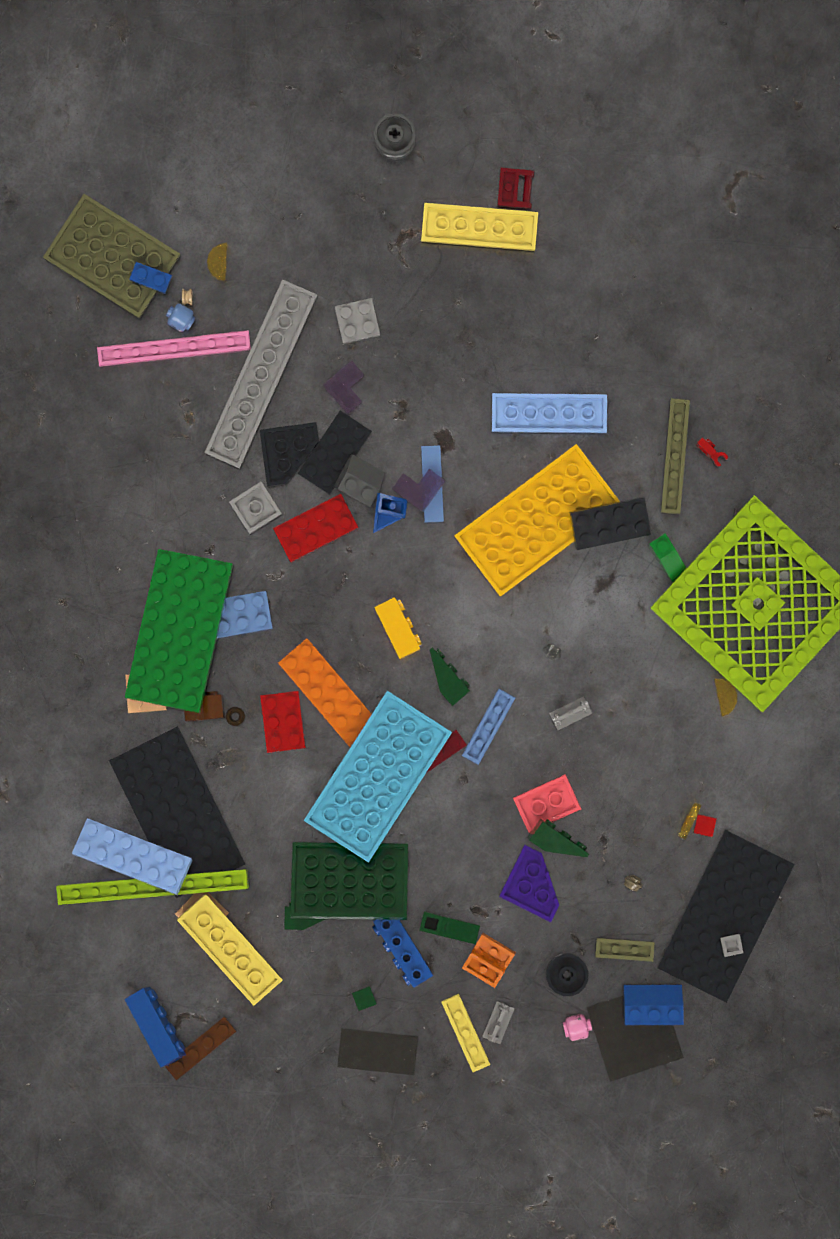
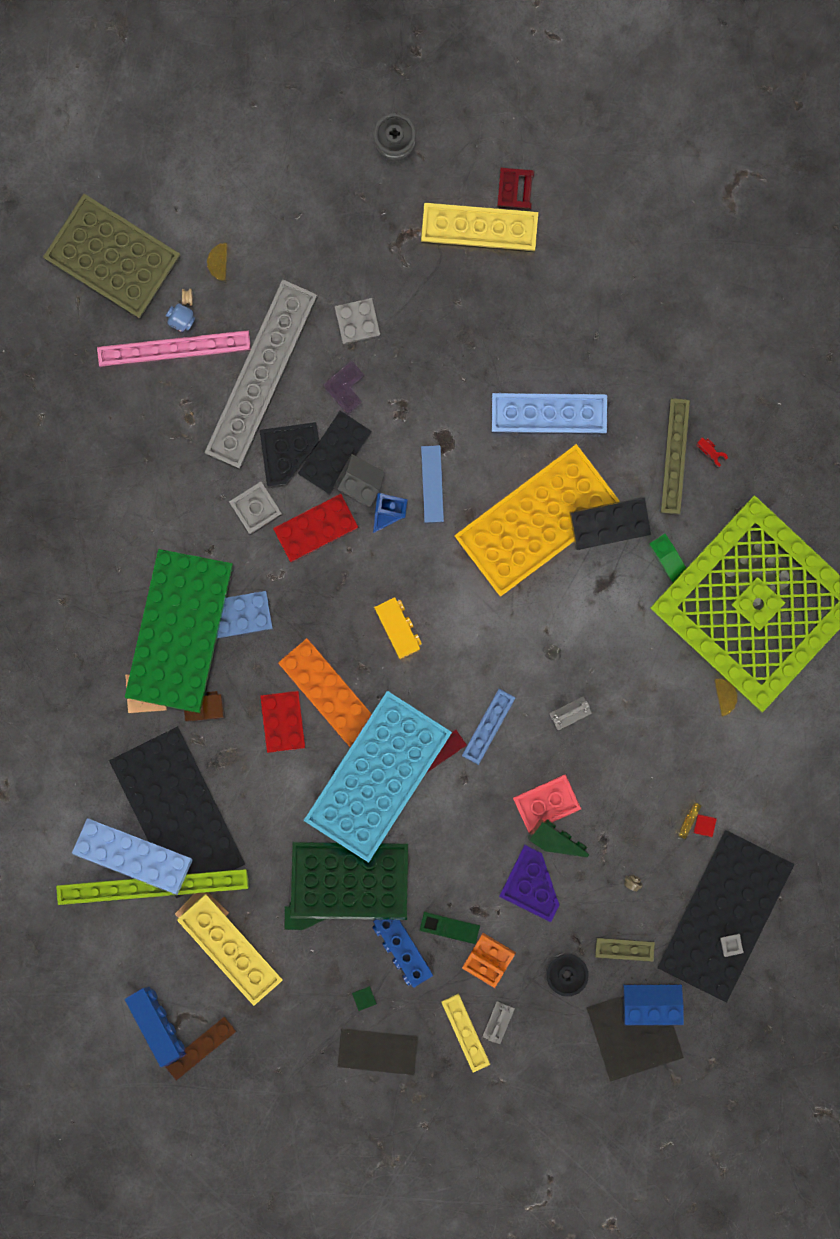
(150, 277): blue plate -> none
(229, 716): dark brown plate -> none
(419, 494): clear purple plate -> none
(449, 684): dark green slope -> none
(577, 1027): bright pink head -> none

